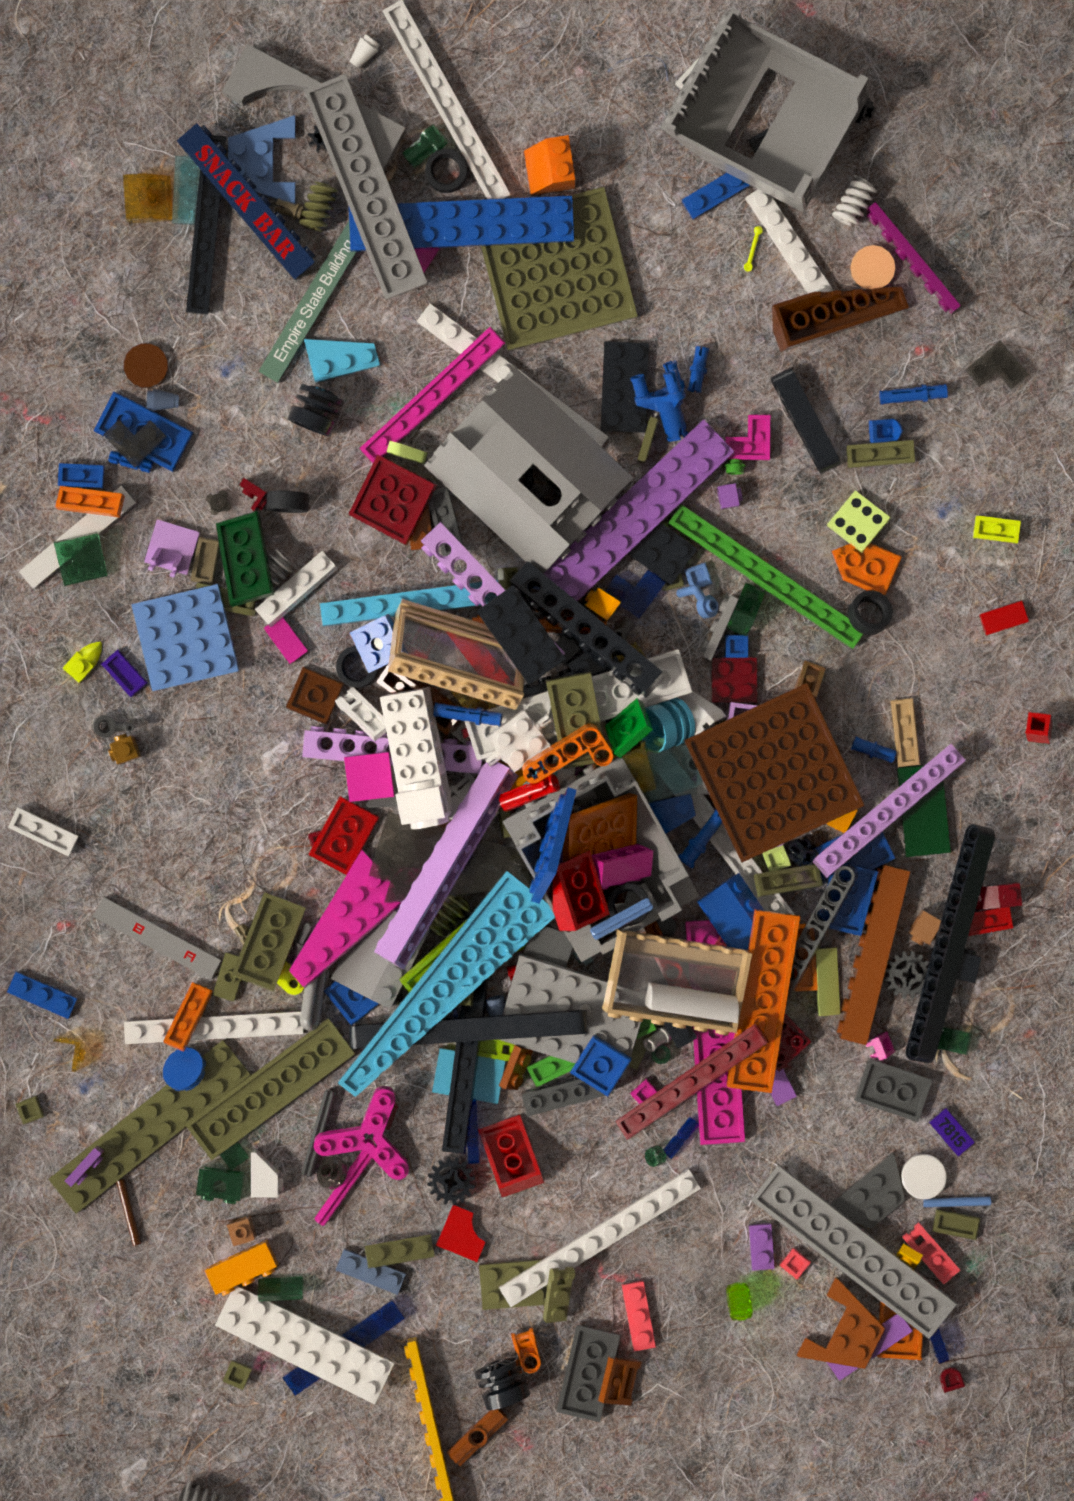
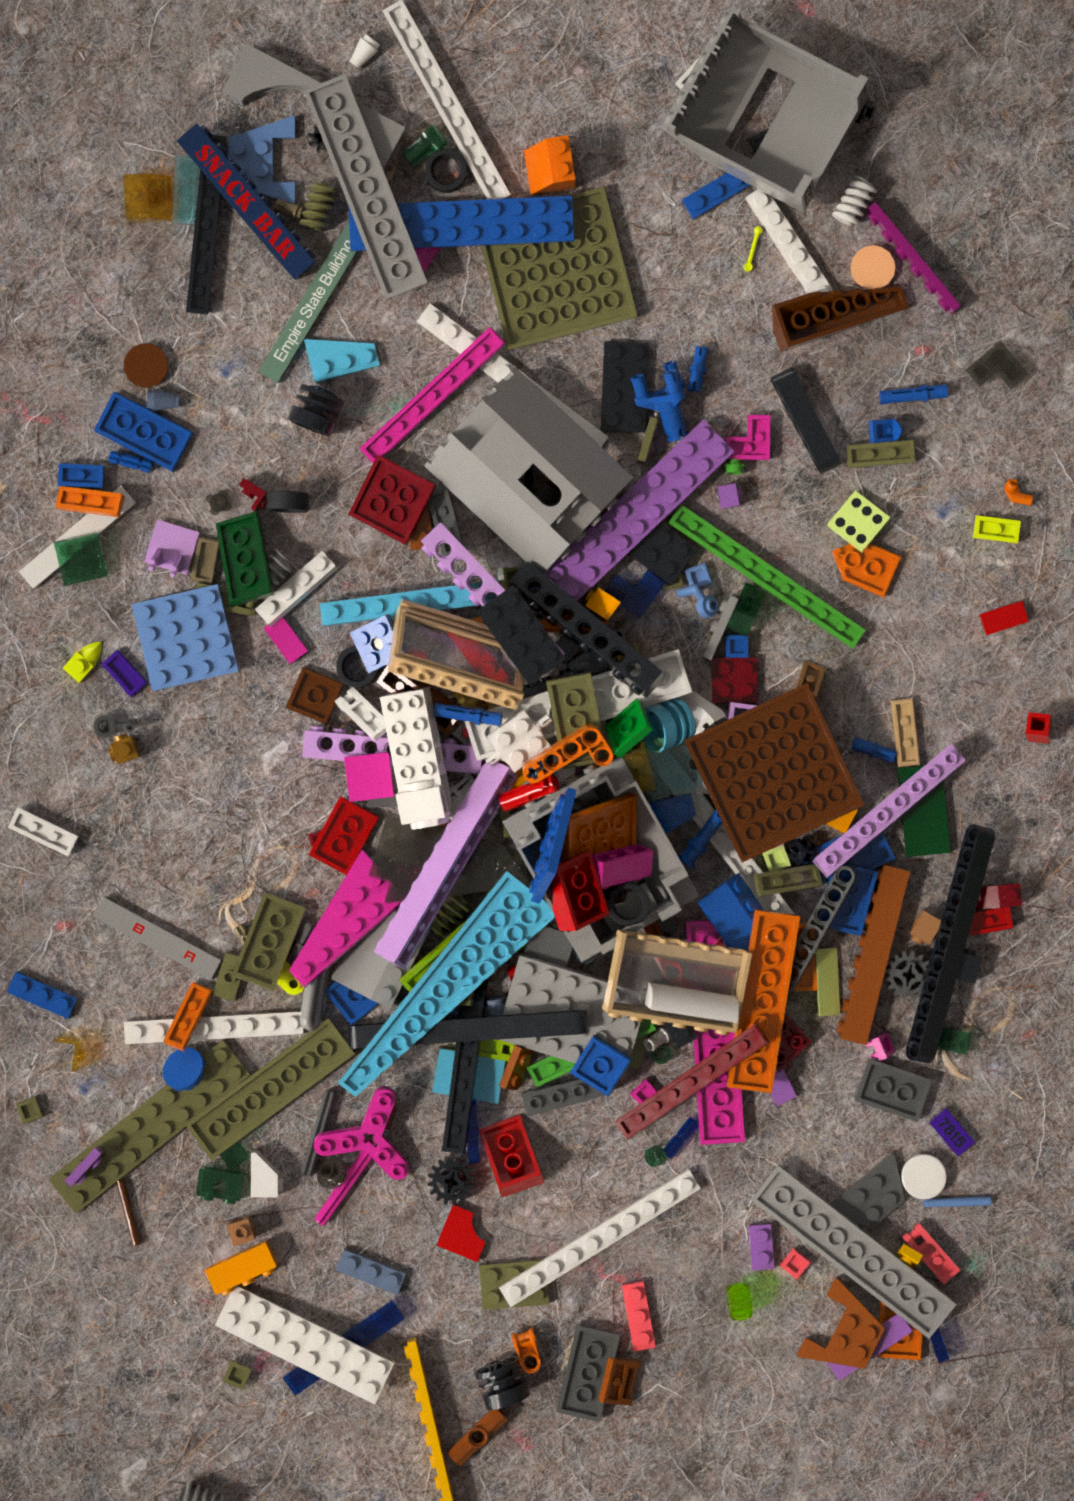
(134, 447): clear smoke plate -> none
(280, 1288): clear green tile -> none
(399, 1251): olive plate -> none
(407, 452): yellowish green beam -> none
(558, 1294): olive plate -> none
(621, 919): medium blue axle -> none
(879, 600): black tyre -> none
(951, 1379): dark red tile -> none
(956, 1224): olive tile -> none
(1014, 494): none -> orange arm

